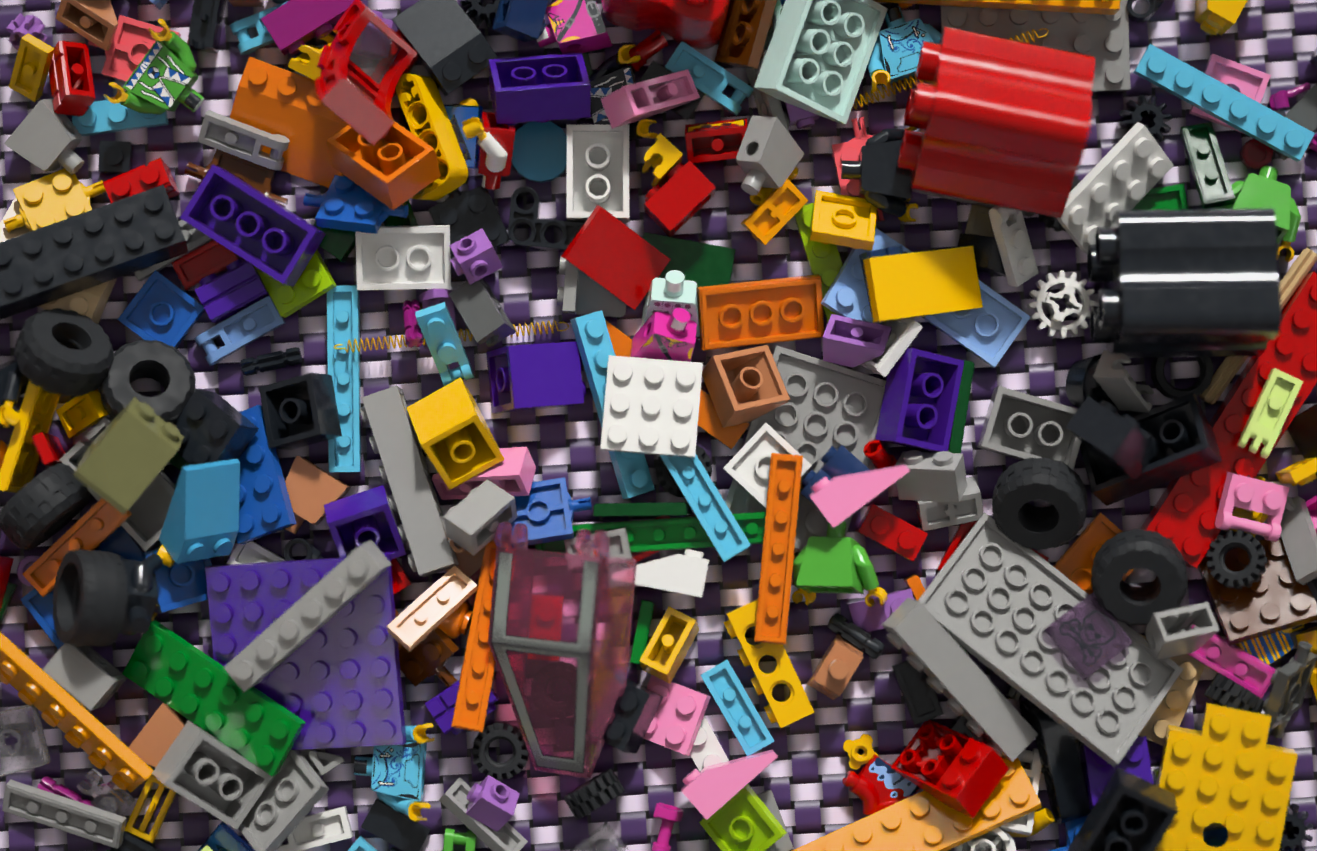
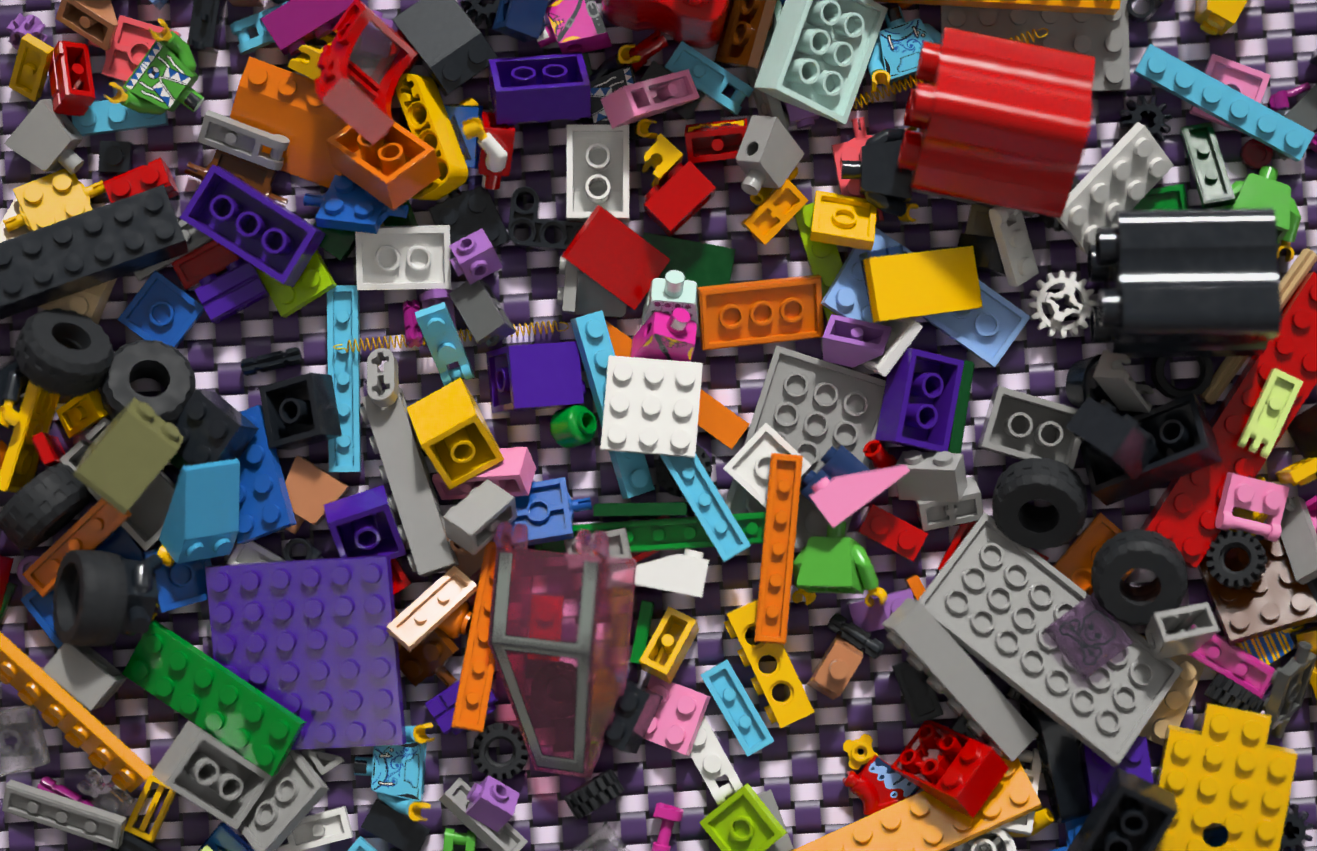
(158, 735): nougat torso -> none
(240, 330): medium blue plate -> none
(307, 615): light grey brick -> none
(388, 377): none -> light grey beam
(540, 151): dark azure tile -> none
(573, 426): none -> green head
(720, 782): bright pink slope -> none
(744, 385): nougat slope -> none

